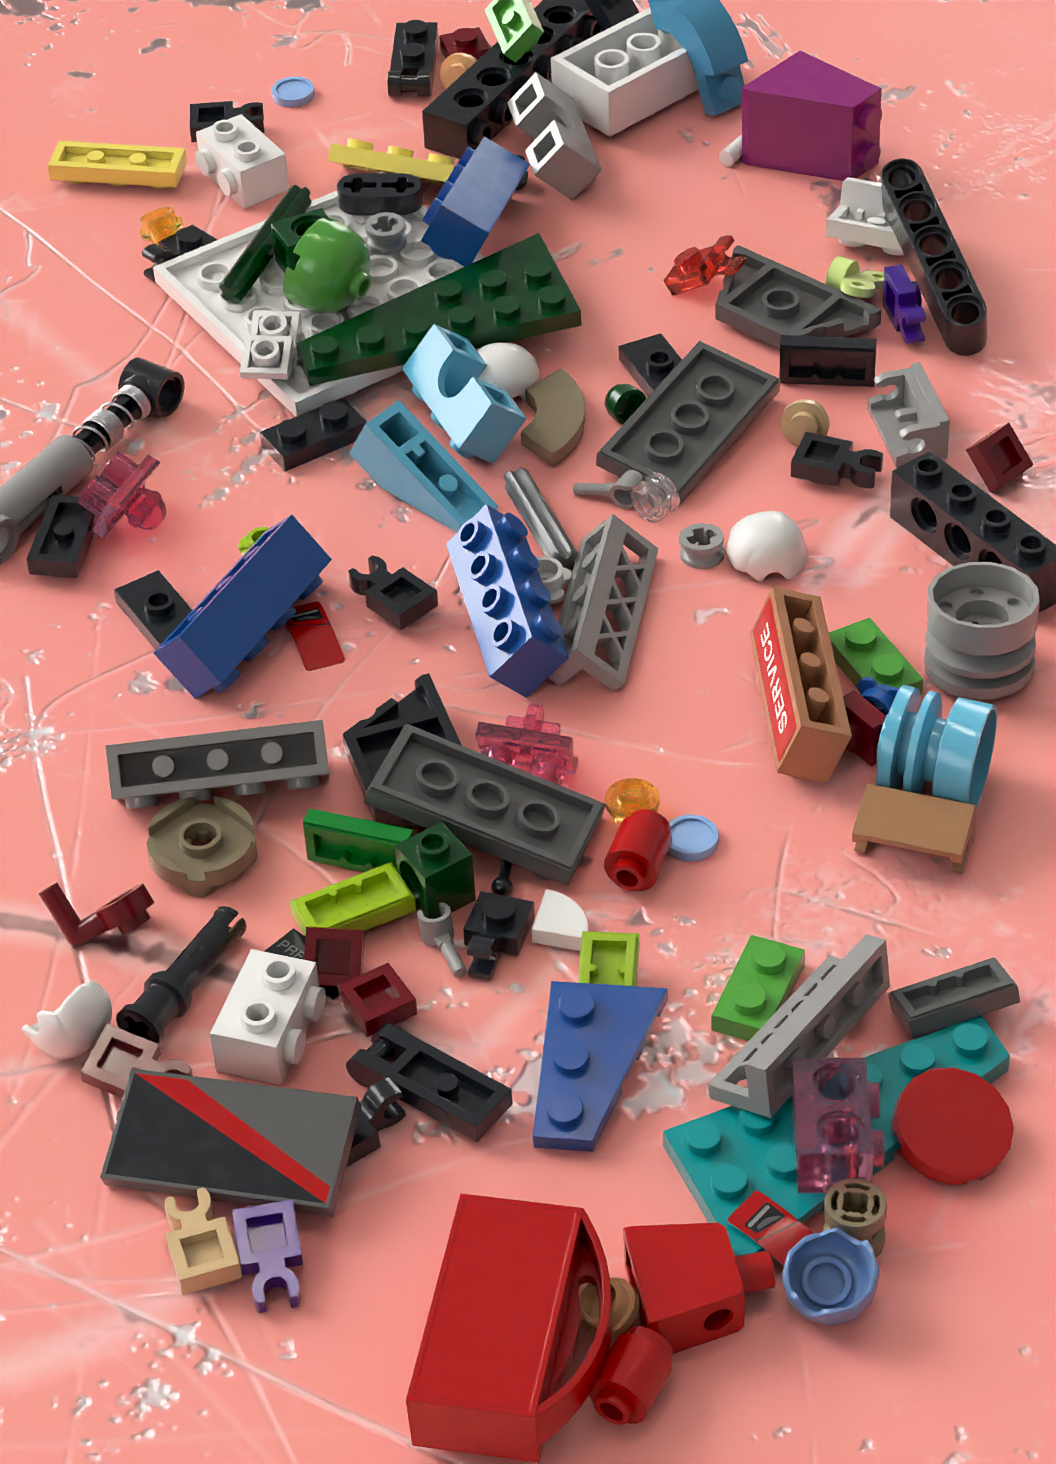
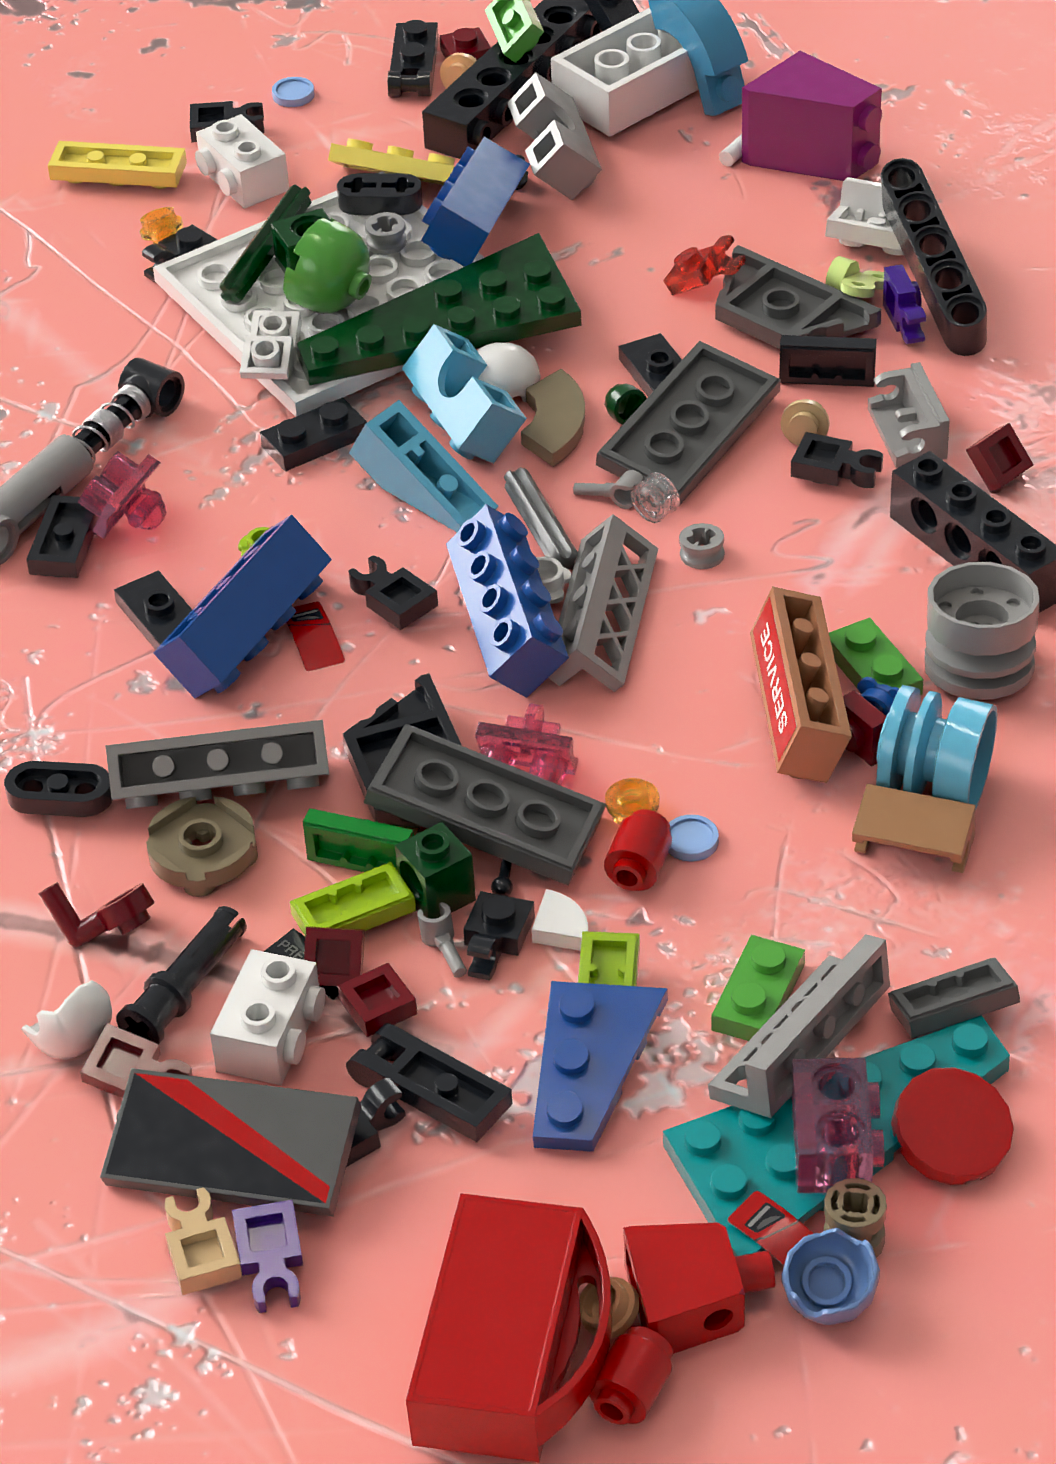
(58, 788): none -> black plate
(766, 545): white hair -> none

